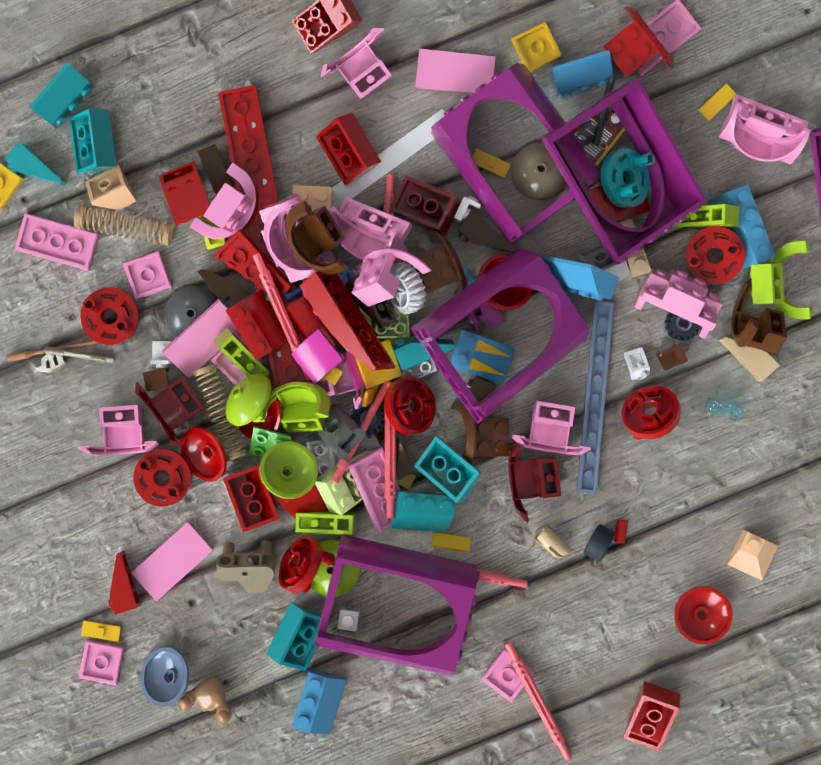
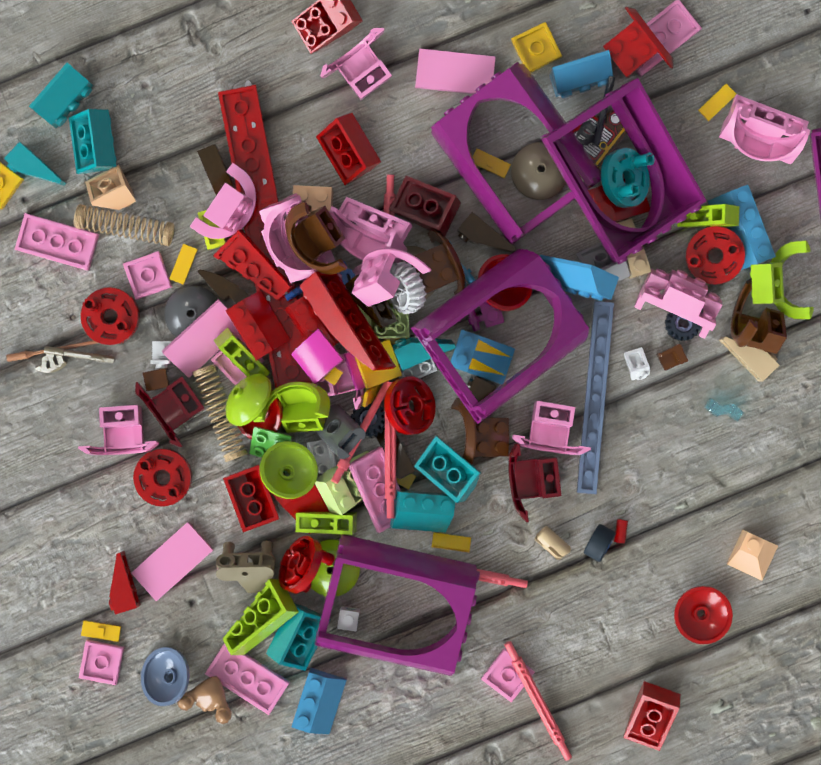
(183, 264): none -> yellow piece
(185, 192): red slope -> none
(204, 453): red dish -> none
(248, 679): none -> bright pink tile
(260, 619): none -> lime wedge
(278, 305): coral axle -> none
(389, 159): white sticker -> none
(463, 210): white bracket -> none
(652, 425): red piece -> none

